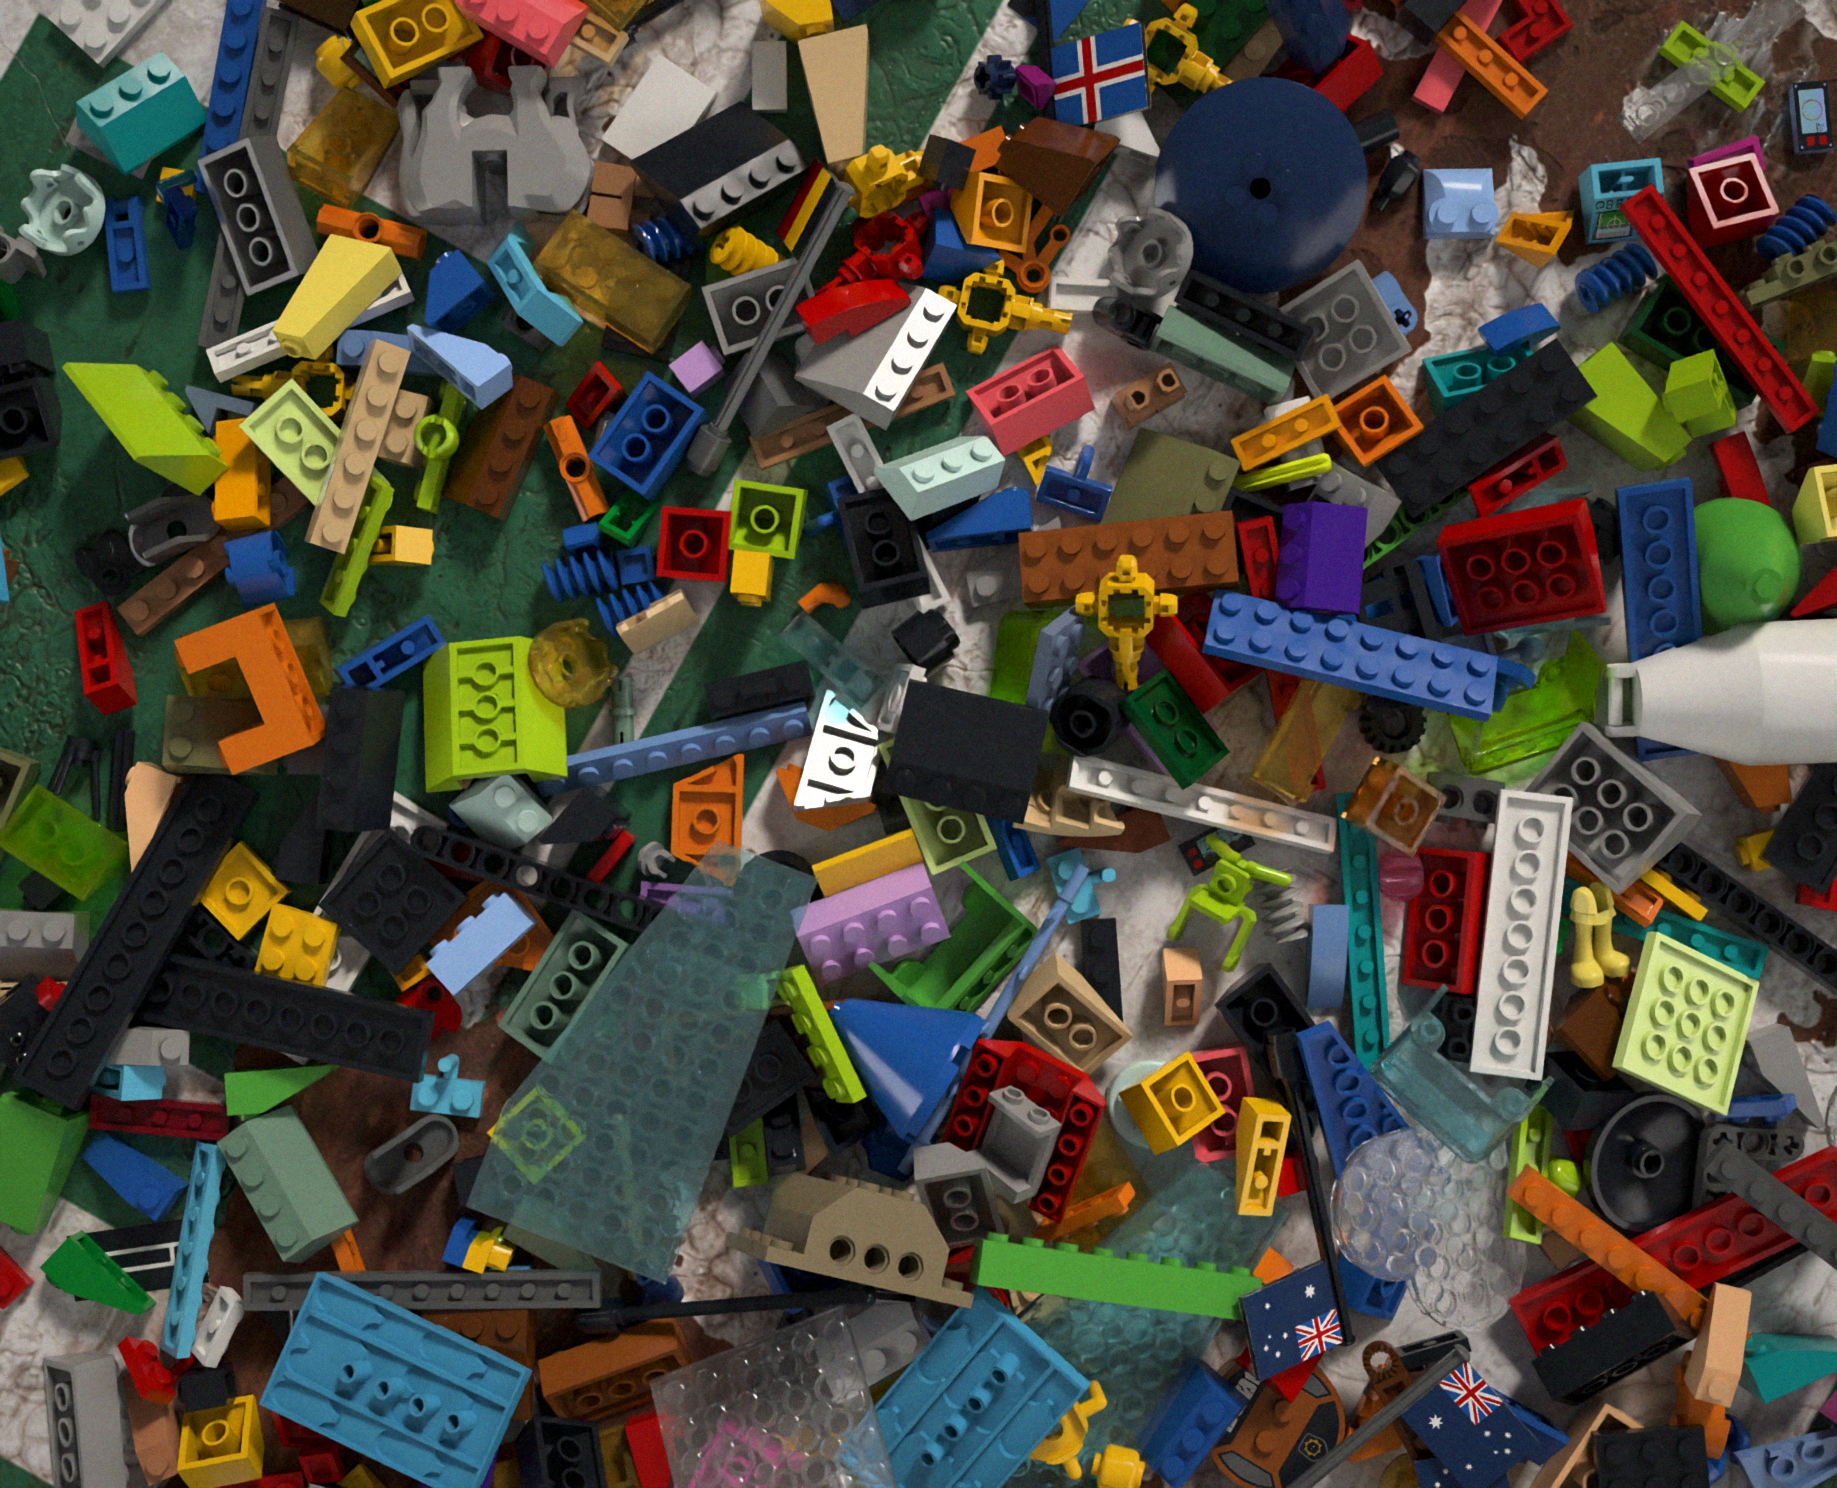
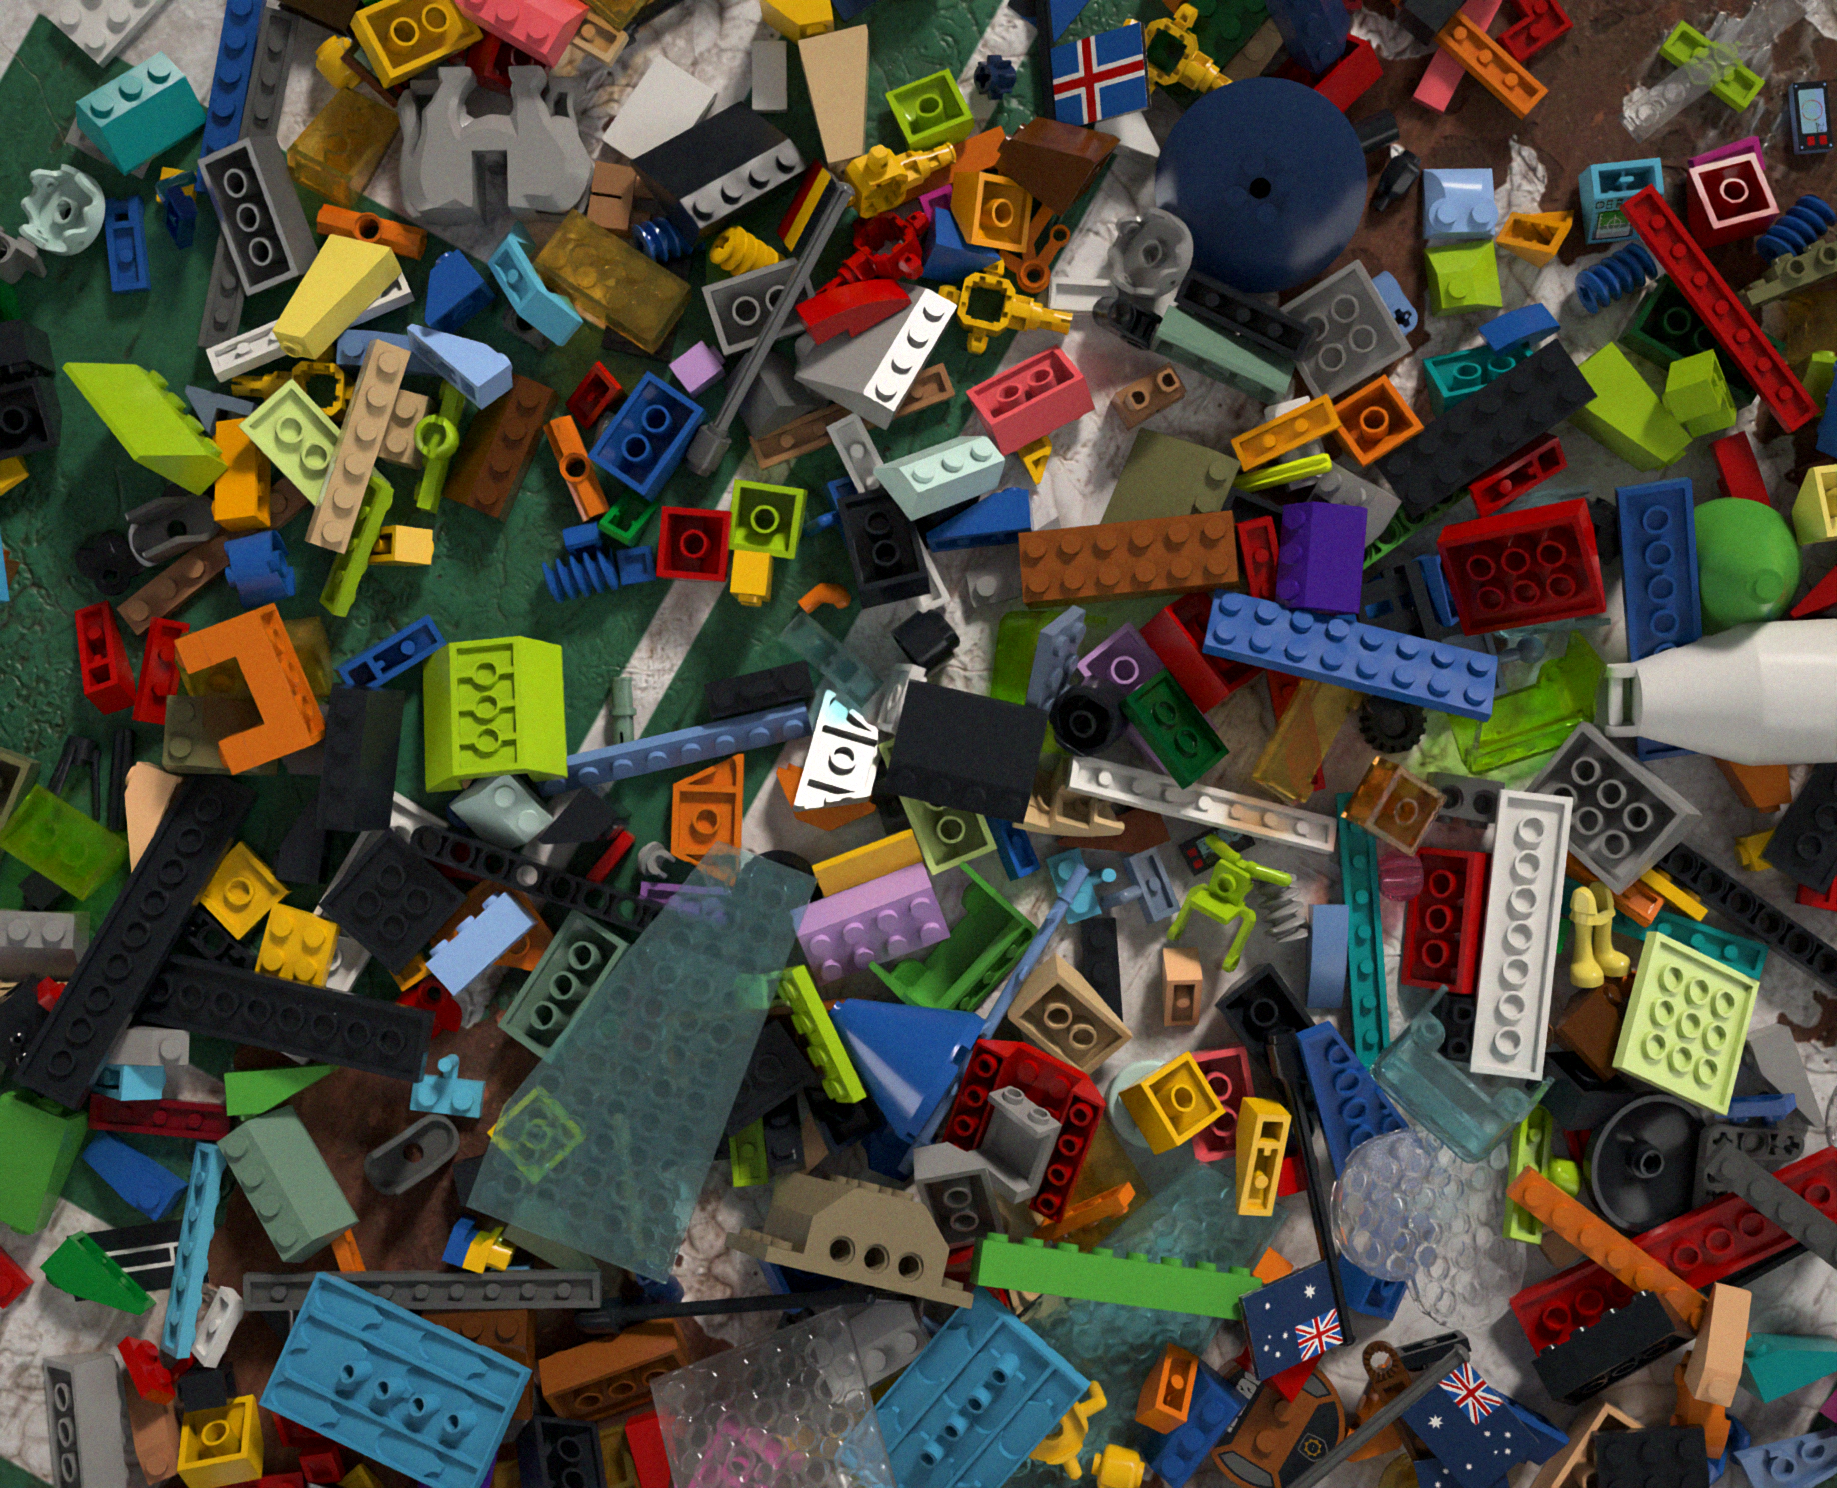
(159, 671): none -> red plate
(585, 653): clear yellow plate -> none
(618, 611): blue piece -> none
(658, 622): tan slope -> none
(931, 112): none -> lime slope
(945, 163): black brick -> none
(1034, 85): magenta slope -> none
(1075, 491): blue plate -> none
(1126, 634): yellow piece -> none
(1148, 886): none -> sand blue plate
(1168, 1390): none -> orange slope
(1462, 278): none -> lime slope
(1509, 676): blue plate -> none

